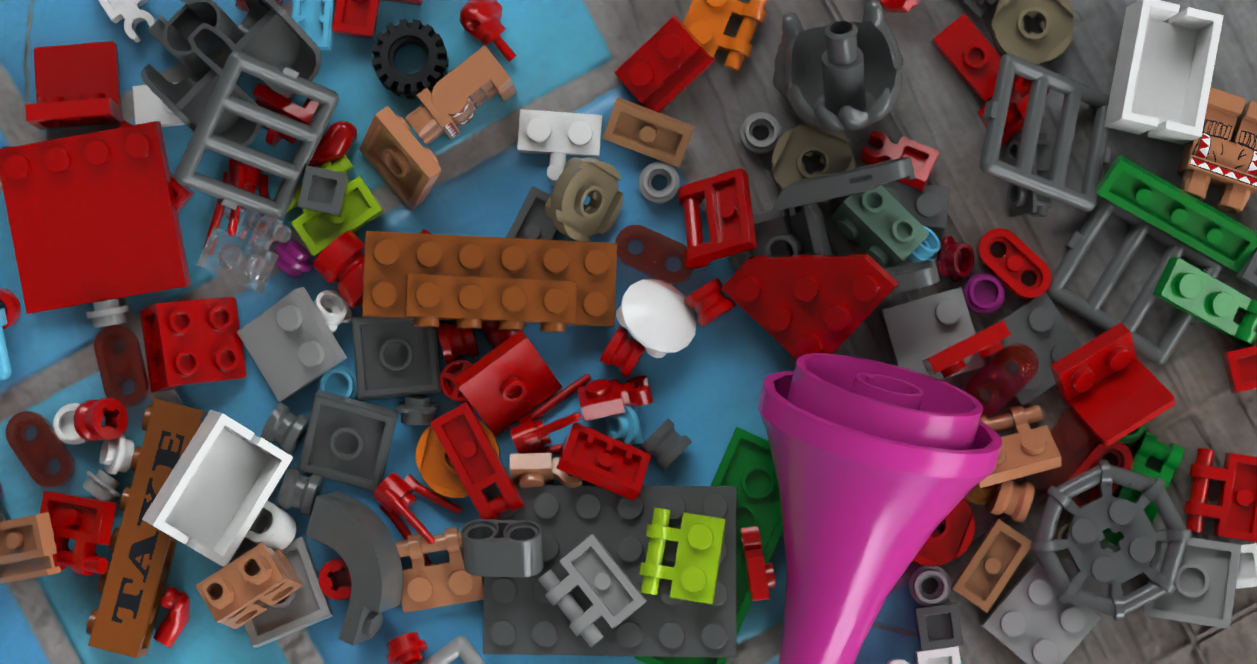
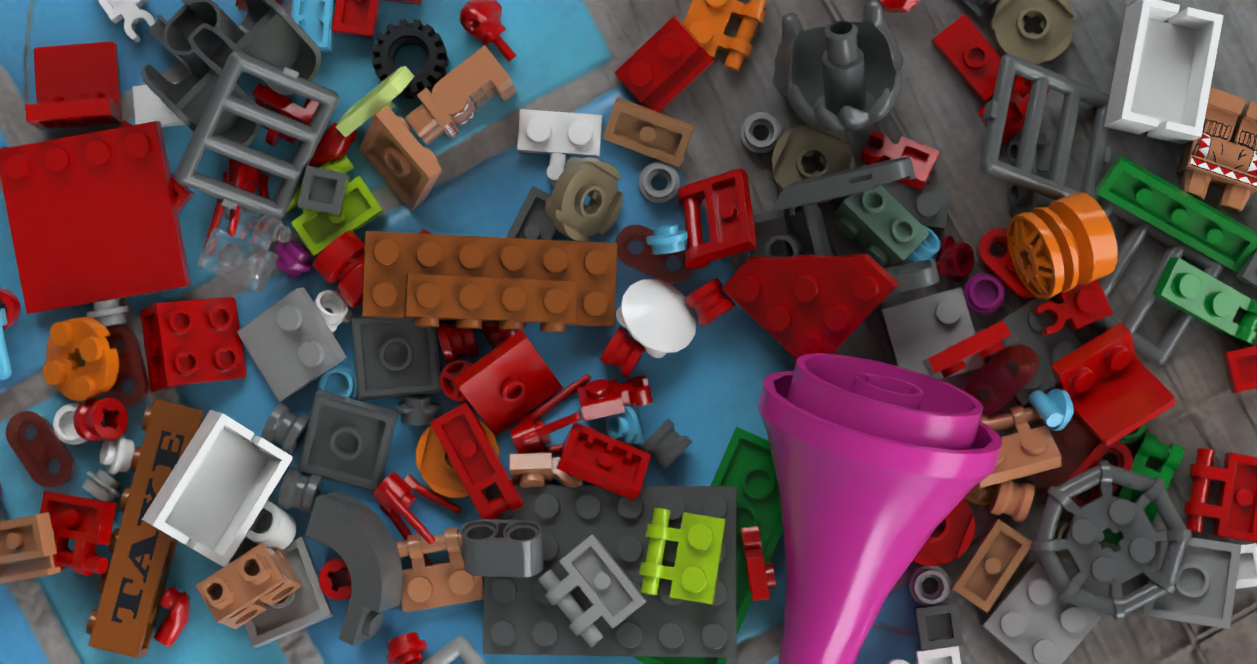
(63, 365): none -> orange plate
(375, 101): none -> yellowish green plate
(667, 239): none -> medium azure plate
(1053, 407): none -> medium azure plate
(1062, 245): none -> orange wheel
(1077, 307): none -> red plate

